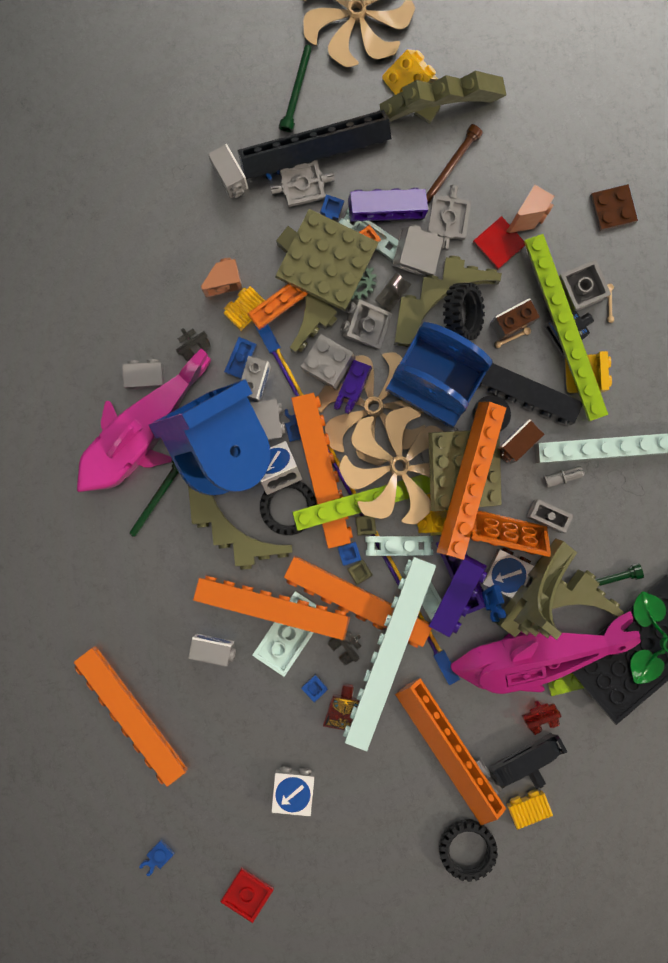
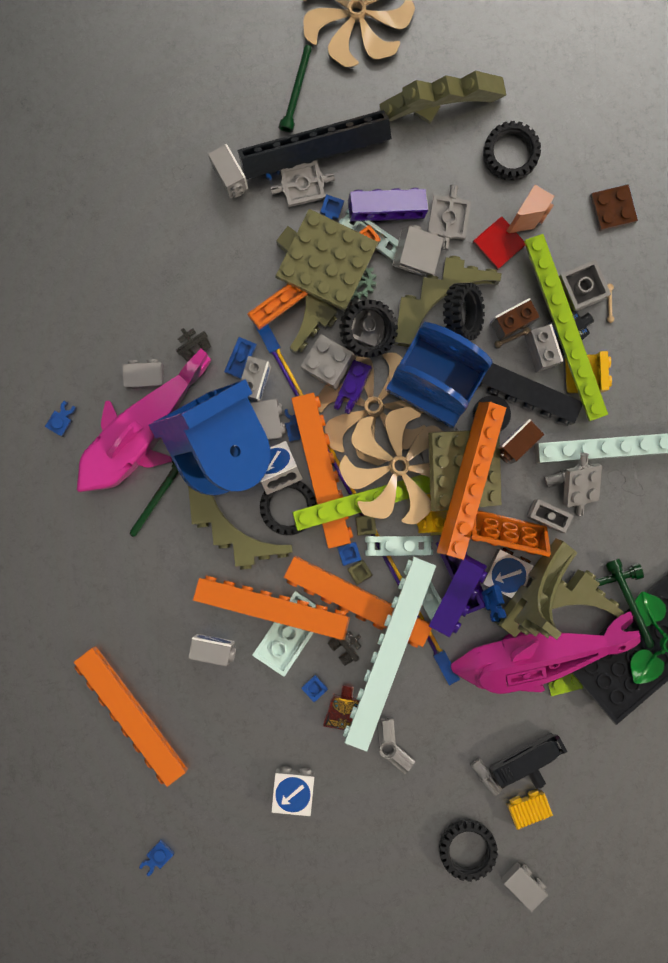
(59, 421): none -> blue plate
(222, 278): nougat slope -> none
(237, 311): yellow brick -> none
(247, 895): red tile -> none
(389, 323): none -> black tyre
(393, 292): clear smoke hips -> none
(397, 756): none -> light grey piece
(407, 69): yellow bracket -> none
(451, 752): orange brick -> none
(473, 134): reddish brown piece -> none
(512, 128): none -> black tyre
(524, 886): none -> light grey brick
(540, 715): clear red hips -> none
(543, 348): none -> light grey piece
(582, 484): none -> light grey plate
(615, 568): none -> dark green piece

